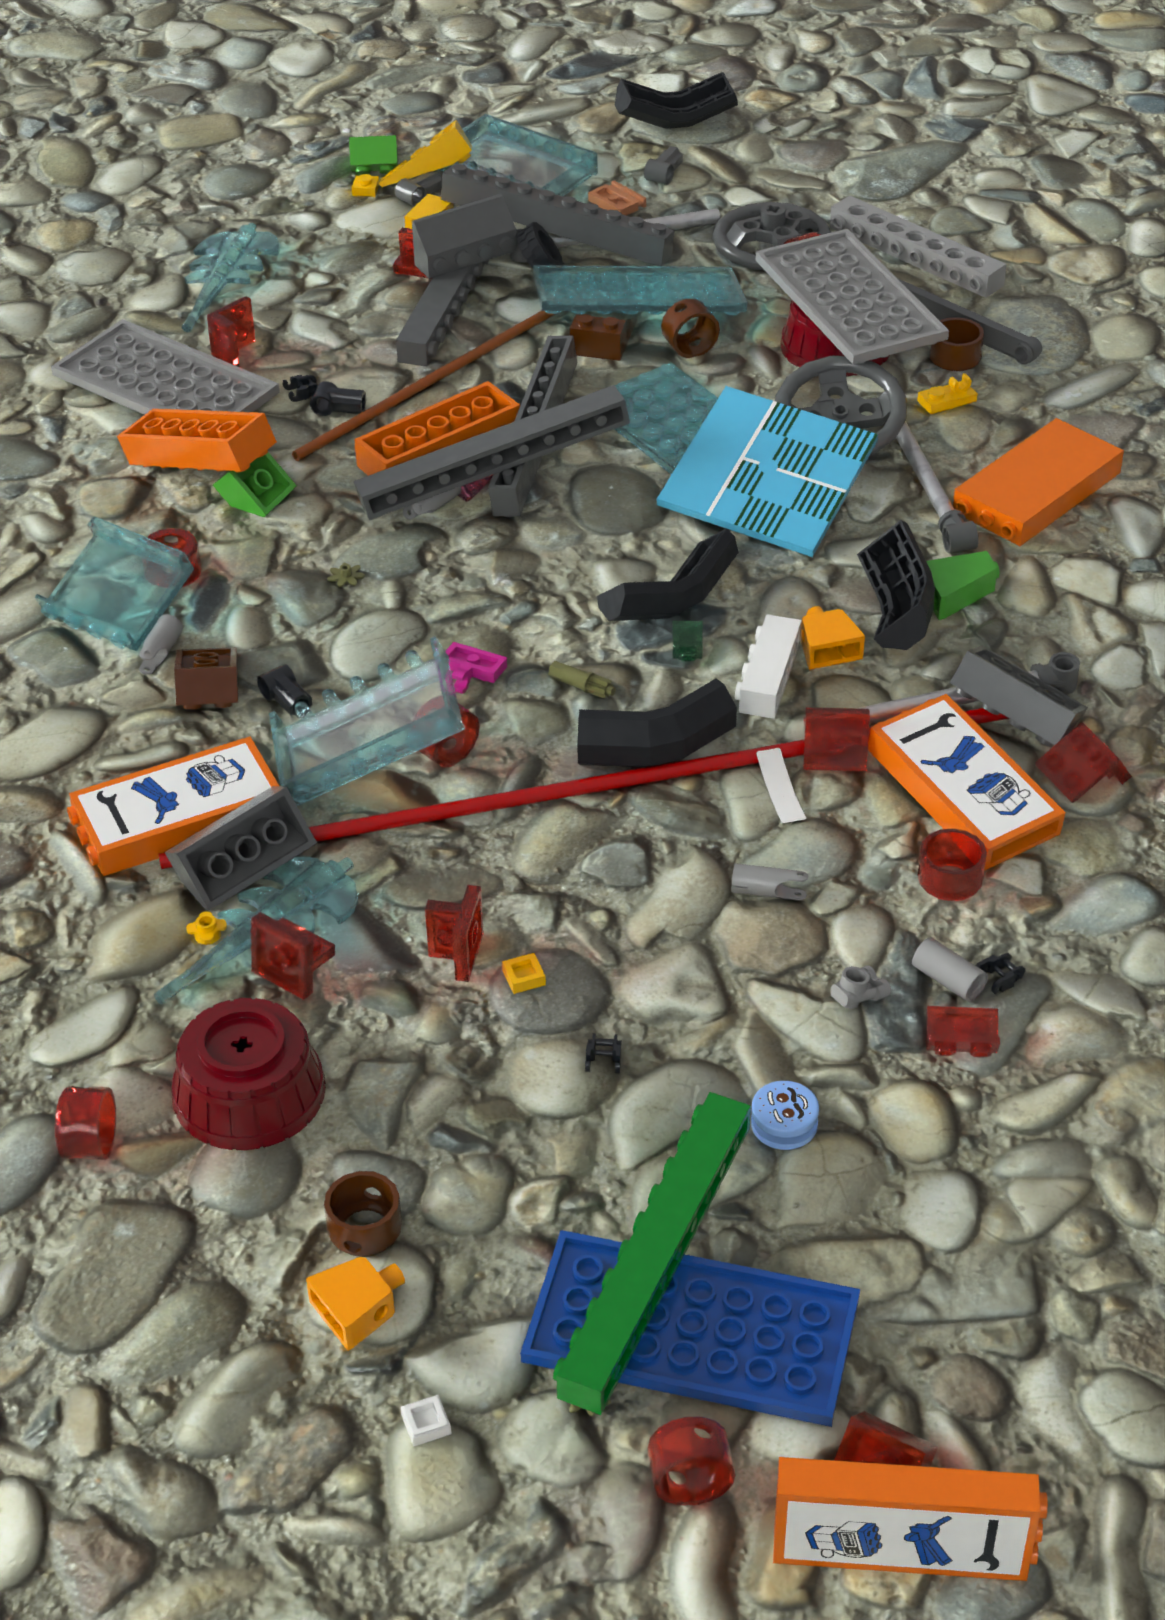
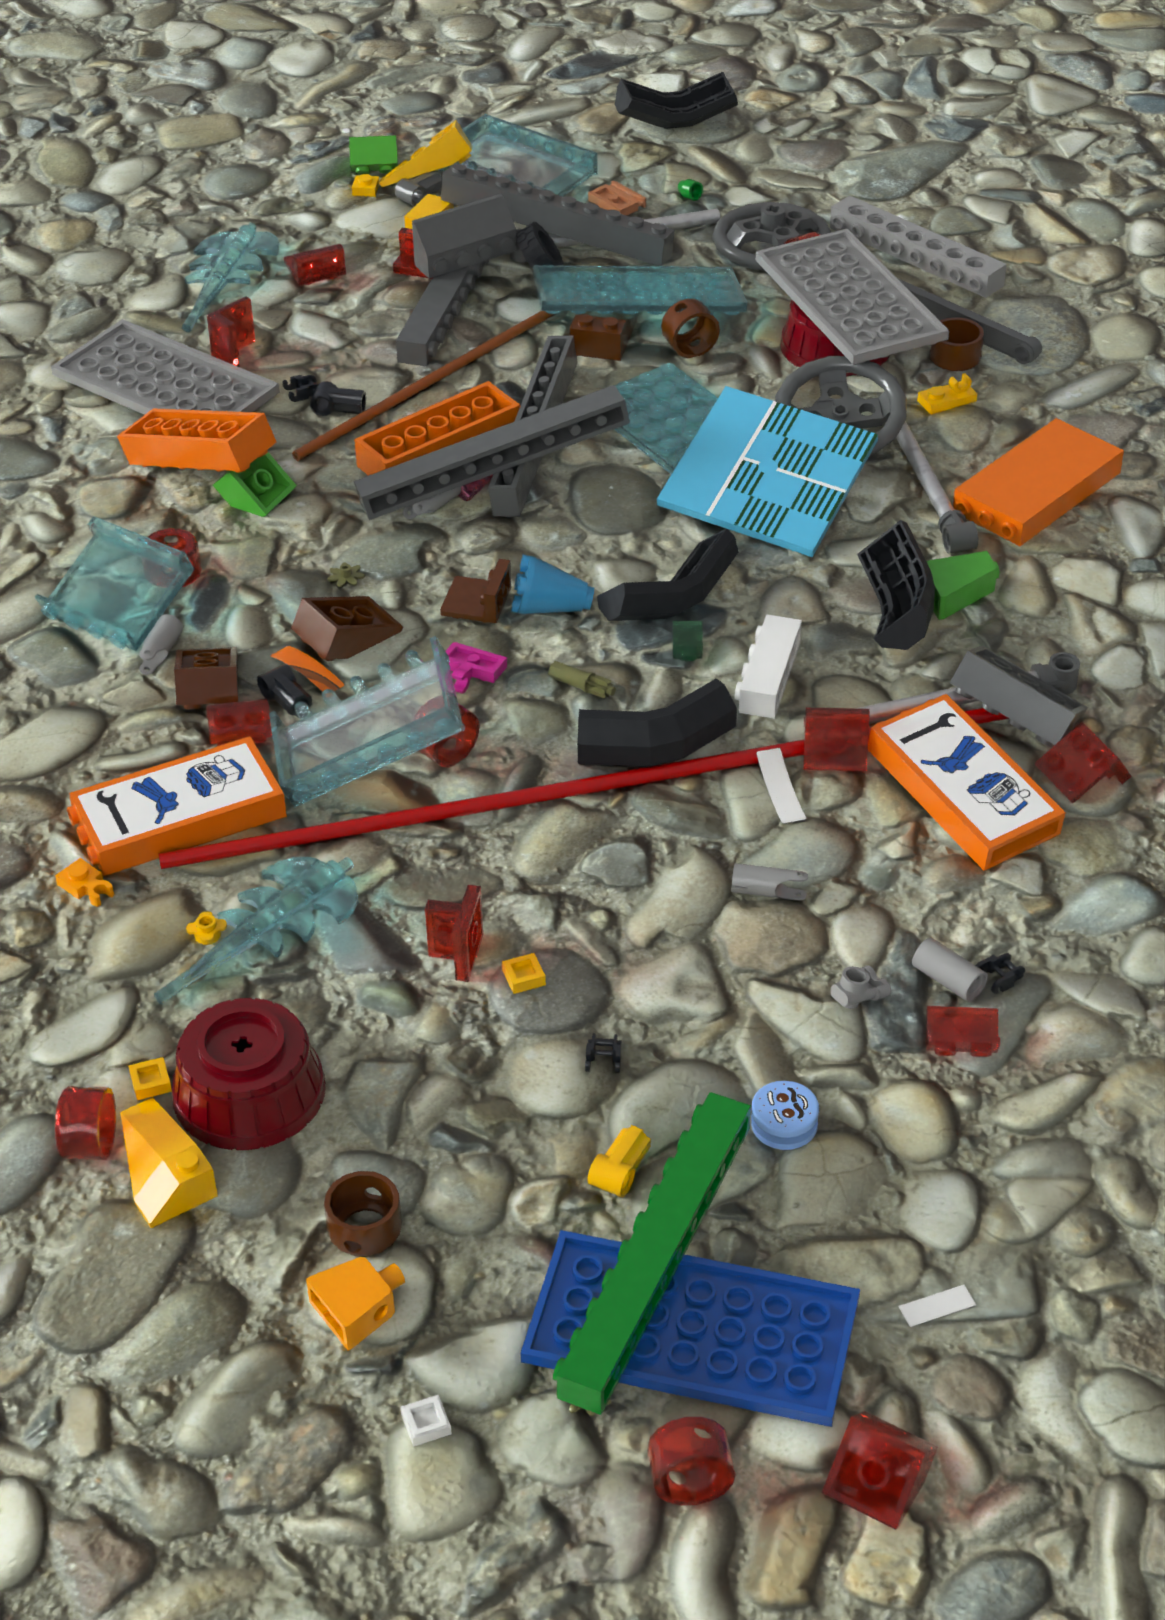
(82, 880): none -> light orange plate
(150, 1078): none -> yellow plate
(164, 1164): none -> yellow wedge
(239, 720): none -> clear red bracket
(241, 847): dark grey slope -> none
(287, 953): clear red bracket -> none
(309, 667): none -> orange sticker
(317, 264): none -> clear red bracket
(343, 625): none -> reddish brown slope
(479, 598): none -> reddish brown bracket
(548, 589): none -> dark azure cone
(617, 1168): none -> yellow piece
(663, 167): dark grey piece -> none
(690, 189): none -> green hose
(830, 638): light orange torso -> none
(908, 1518): brick -> none
(937, 1305): none -> white sticker
(953, 849): clear red piece -> none

